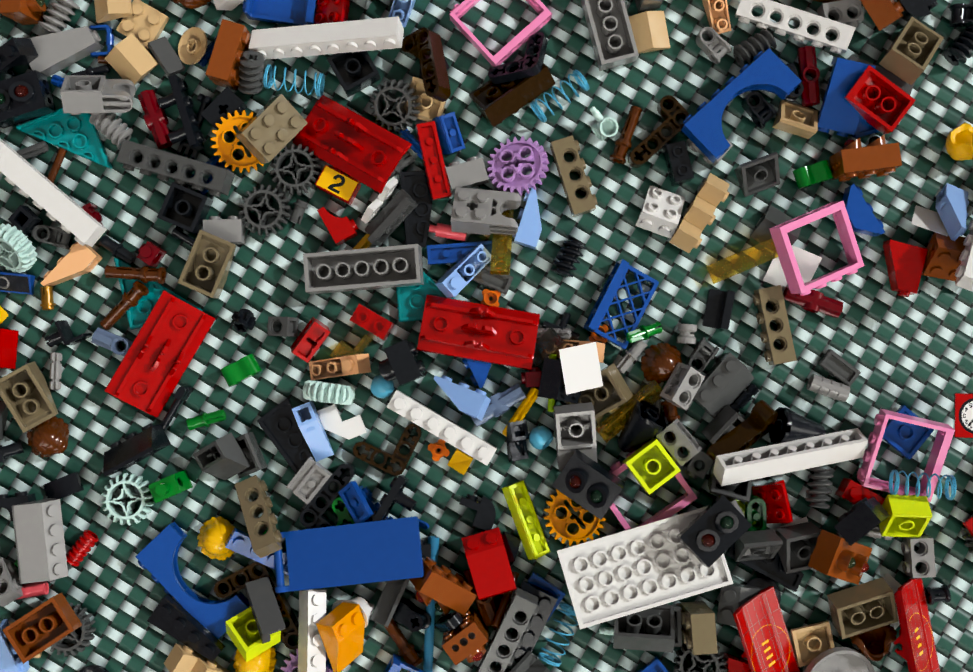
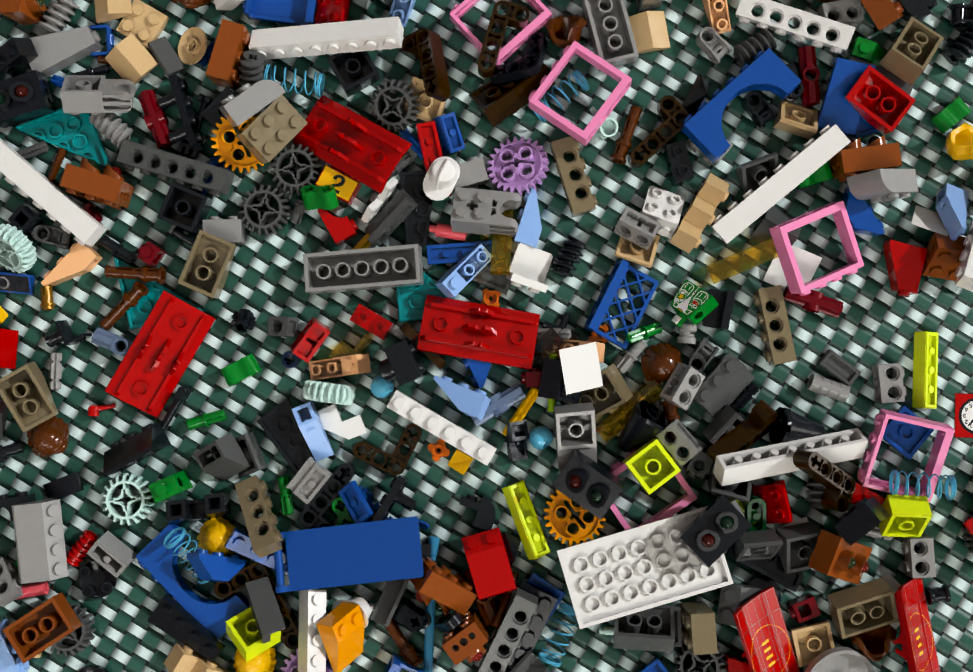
(94, 409): none -> red hand
(95, 580): none -> black dish
(103, 188): none -> dark orange piece
(112, 554): none -> light grey brick
(169, 546): none -> medium azure piece
(192, 510): none -> black arch
(215, 566): none -> blue slope
(249, 100): none -> light grey brick
(285, 495): none -> green axle
(293, 364): none -> dark blue bush
(319, 197): none -> green axle
(414, 336): none -> dark brown beam
(441, 178): none -> white piece
(497, 39): none -> dark brown beam
(529, 268): none -> white bracket
(565, 29): none -> reddish brown hair
(585, 135): none -> bright pink window
(629, 251): none -> tan slope
(637, 228): none -> light grey brick
(691, 304): none -> green torso
(696, 95): none -> black slope
(781, 183): none -> white brick
(809, 610): none -> dark red brick
(838, 483): none -> dark brown beam
(866, 50): none -> green slope
(883, 185): none -> light grey brick
(883, 383): none -> light grey brick
(925, 370): none -> neon yellow slope
(950, 115): none -> green axle

